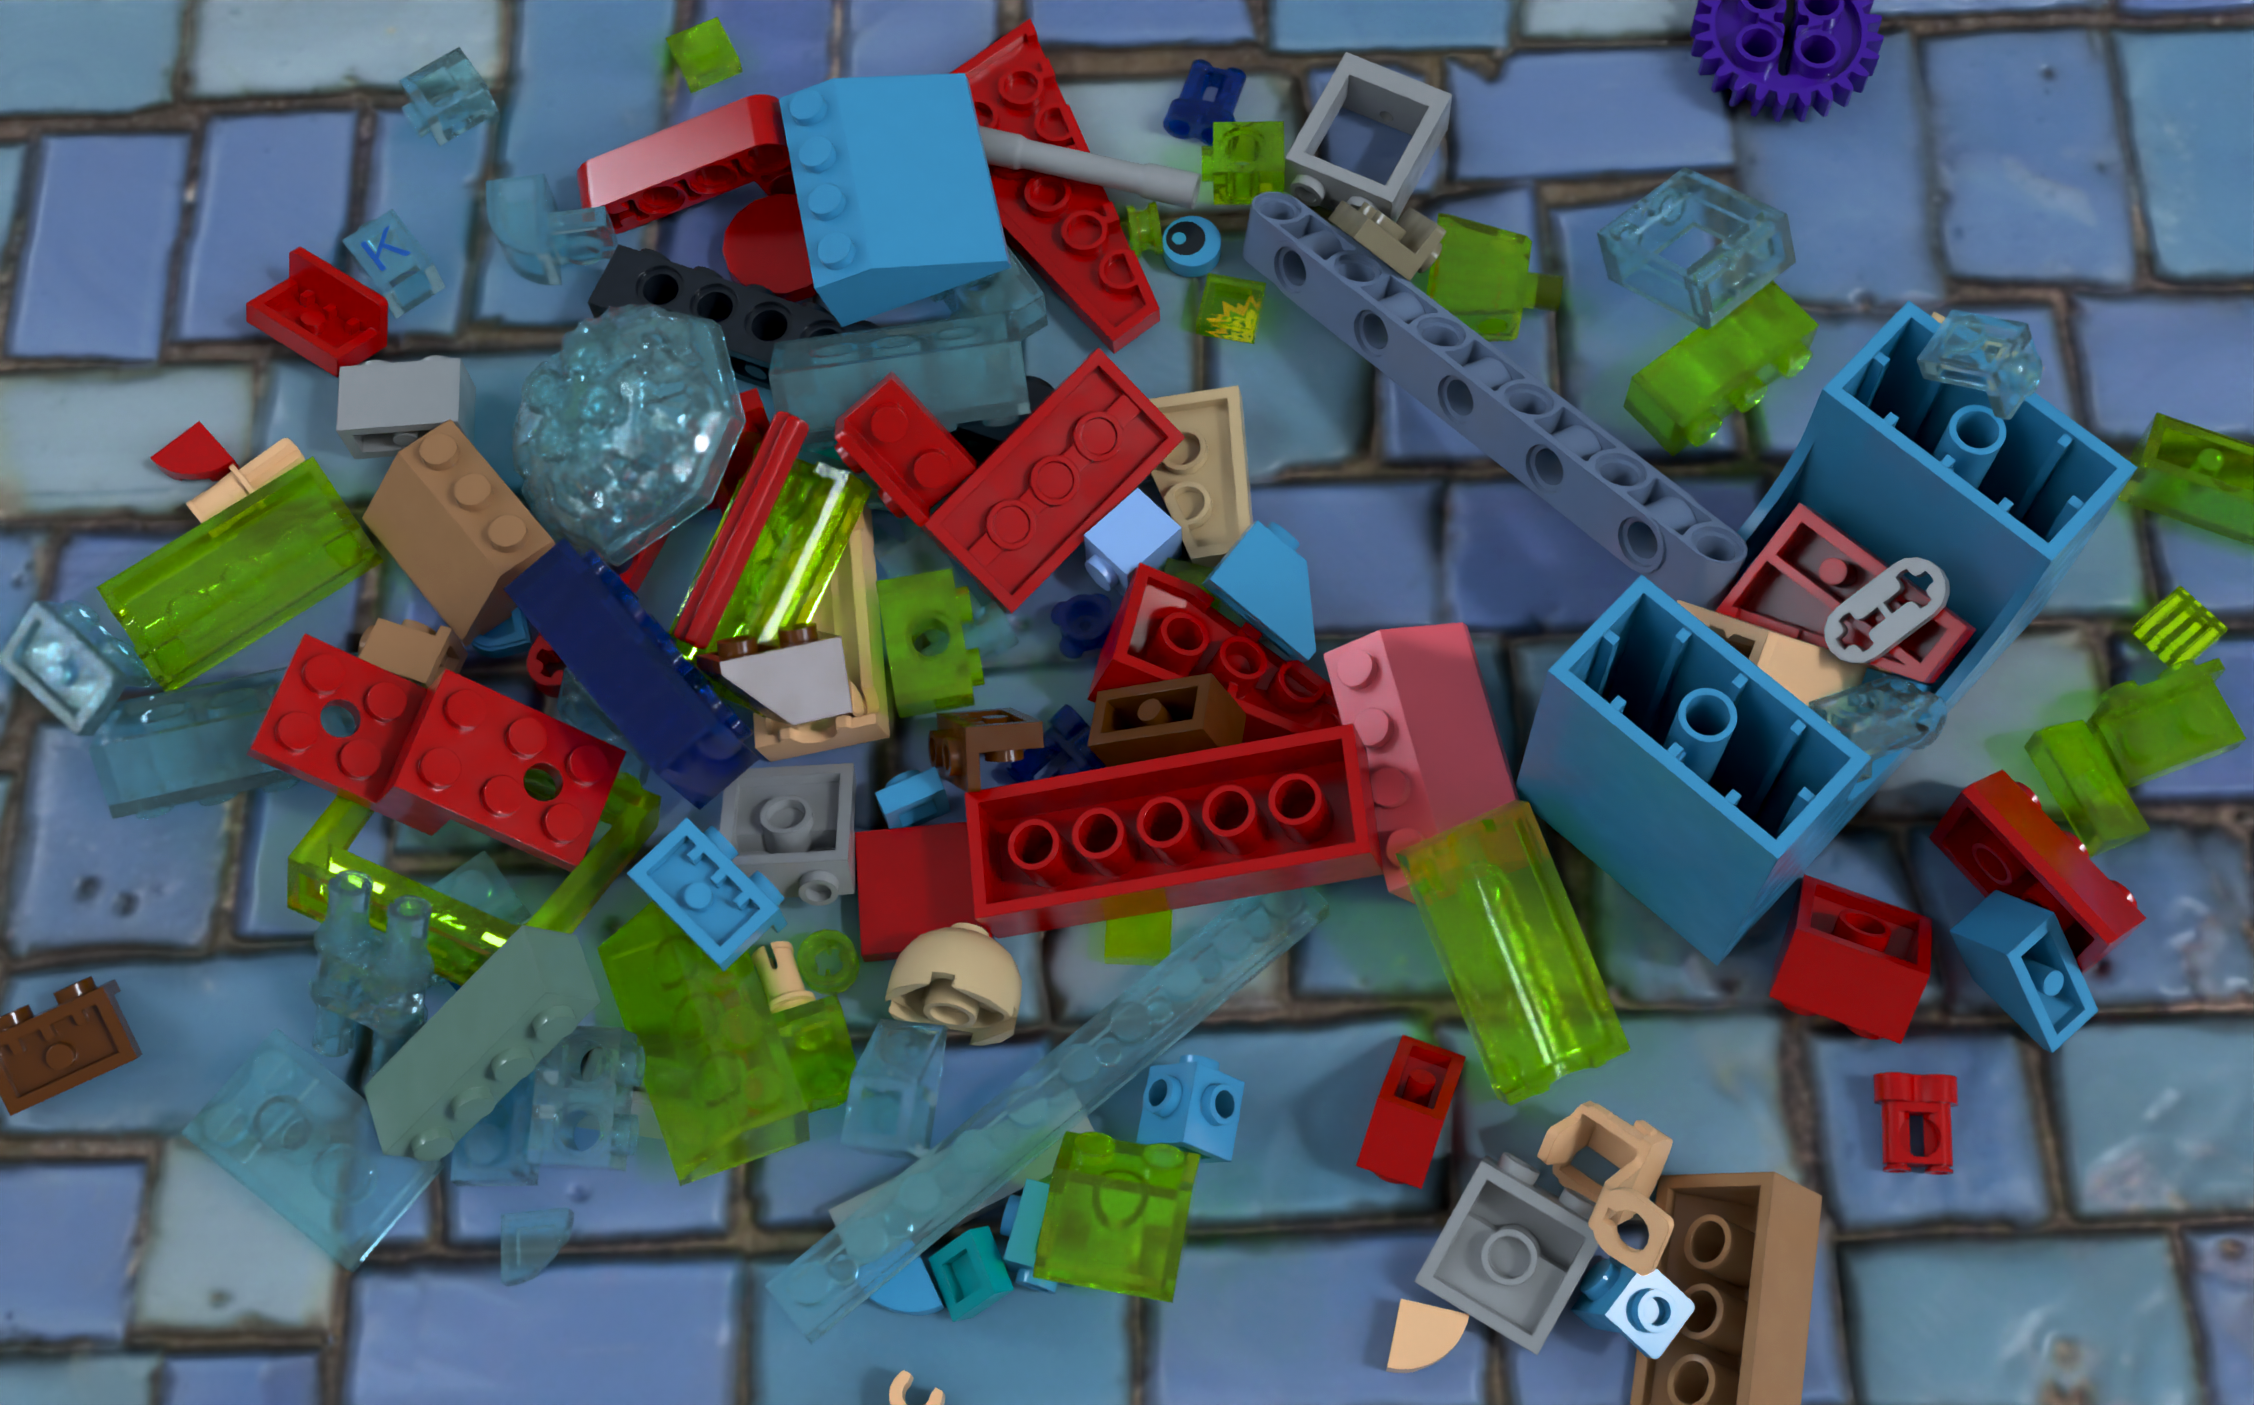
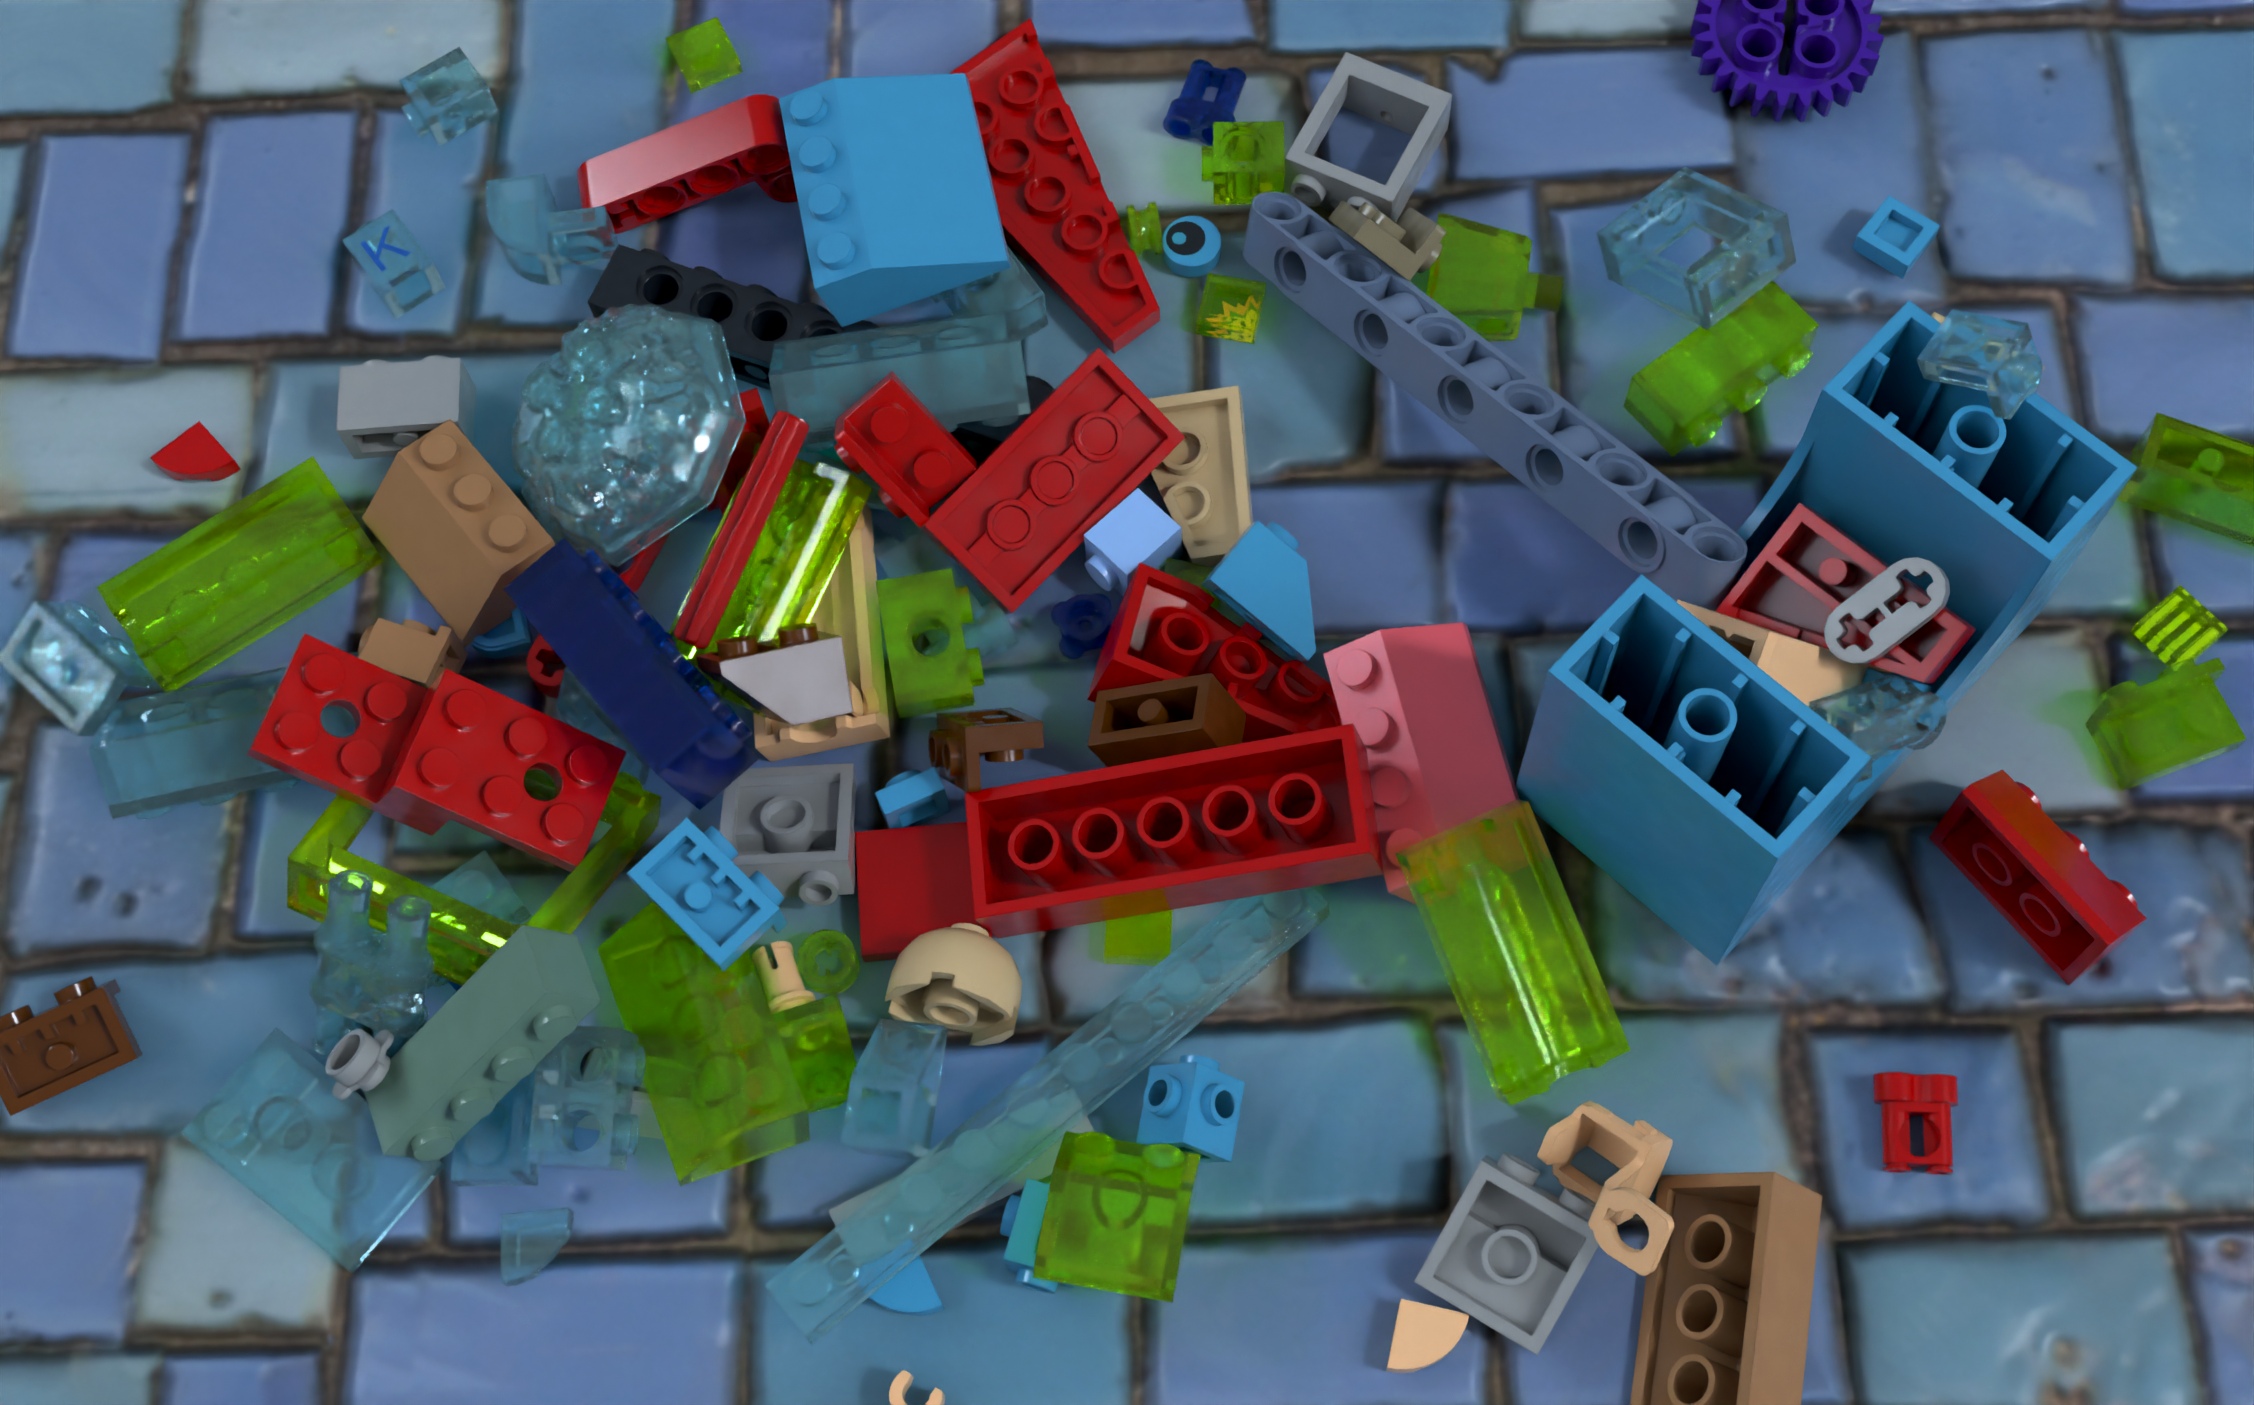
(242, 482): light nougat axle -> none
(322, 314): red bracket -> none
(359, 1062): none -> light grey plate
(769, 248): red tile -> none
(971, 1273): teal plate -> none
(1066, 734): clear blue piece -> none
(1146, 180): light grey piece -> none
(1410, 1112): red slope -> none
(1639, 1307): dark azure bracket -> none
(1852, 960): red slope -> none
(1895, 237): none -> dark azure plate
(2025, 967): dark azure slope -> none
(2085, 786): clear neon green slope -> none

